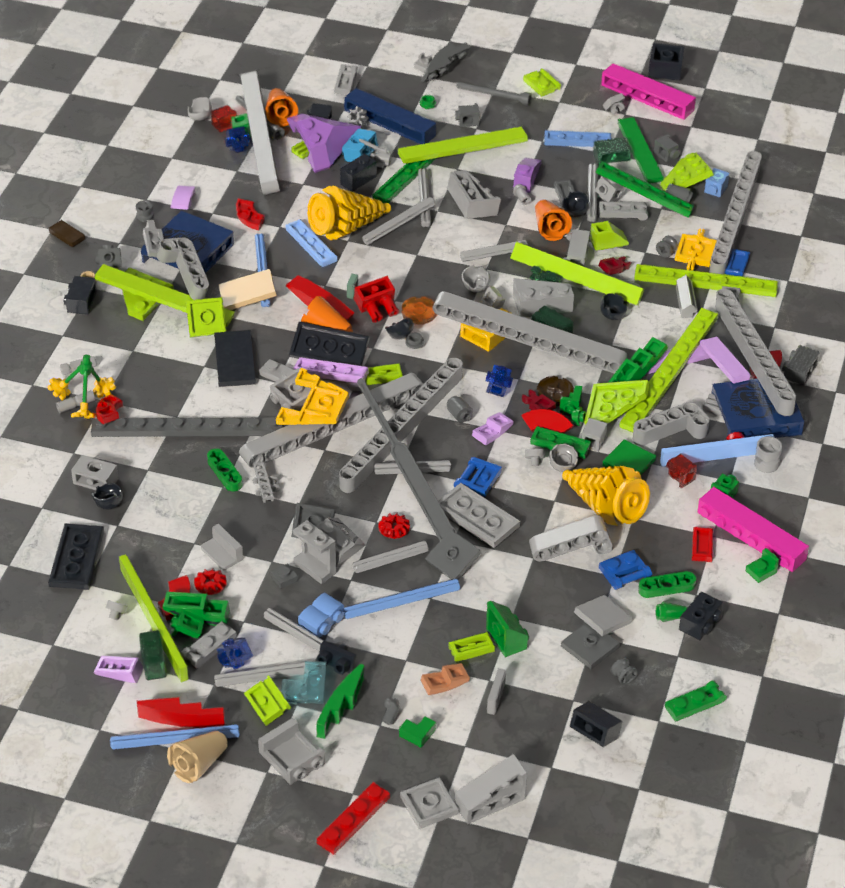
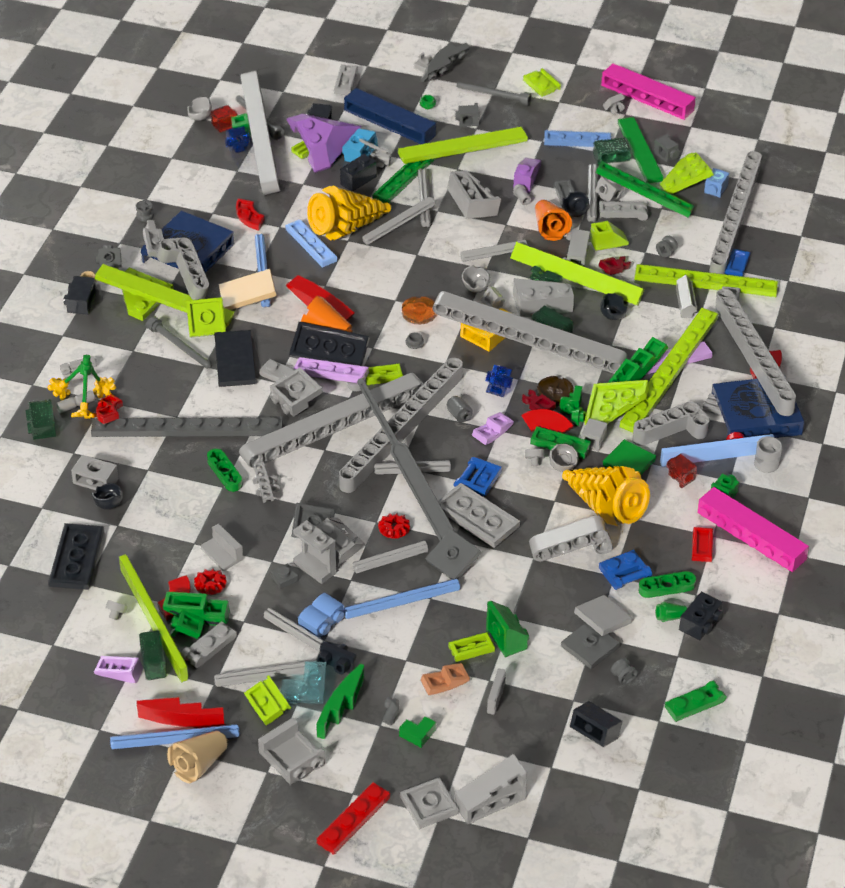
(41, 418): none -> clear green brick
(66, 233): dark brown tile -> none
(155, 325): none -> dark grey piece
(183, 197): lavender slope -> none
(234, 652): clear blue brick -> none
(280, 107): orange cone -> none
(321, 406): yellow wing -> none
(352, 283): sand green tile -> none
(358, 116): light grey gear -> none
(376, 294): red brick -> none
(401, 329): black hair -> none
(666, 61): black brick -> none
(679, 192): dark grey cone -> none
(695, 250): yellow plate -> none
(725, 360): lavender tile -> none
(763, 567): green bracket -> none
(800, 364): dark grey brick -> none

